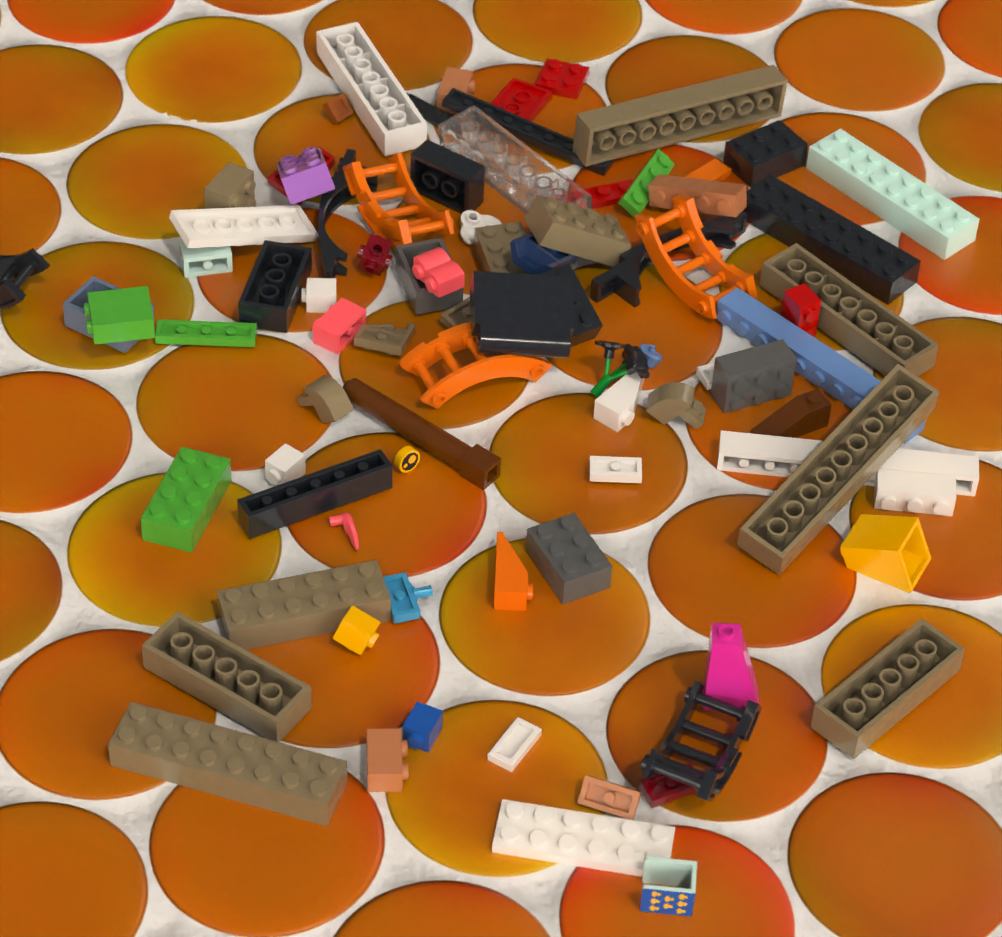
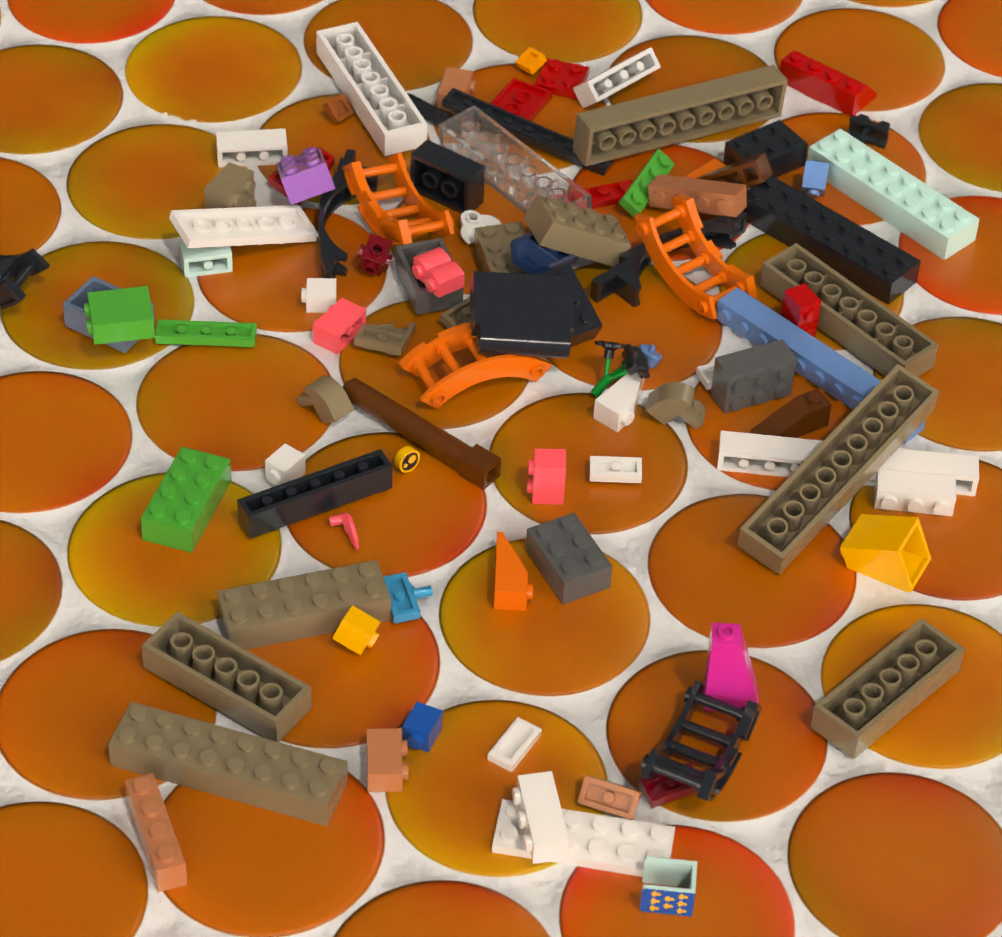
(156, 832): none -> nougat brick
(251, 147): none -> white brick
(275, 286): black brick -> none
(531, 60): none -> light orange plate
(541, 817): none -> white brick
(548, 476): none -> coral brick
(616, 77): none -> white brick
(746, 171): none -> reddish brown slope
(815, 178): none -> medium blue brick
(825, 84): none -> red slope
(868, 131): none -> black hips

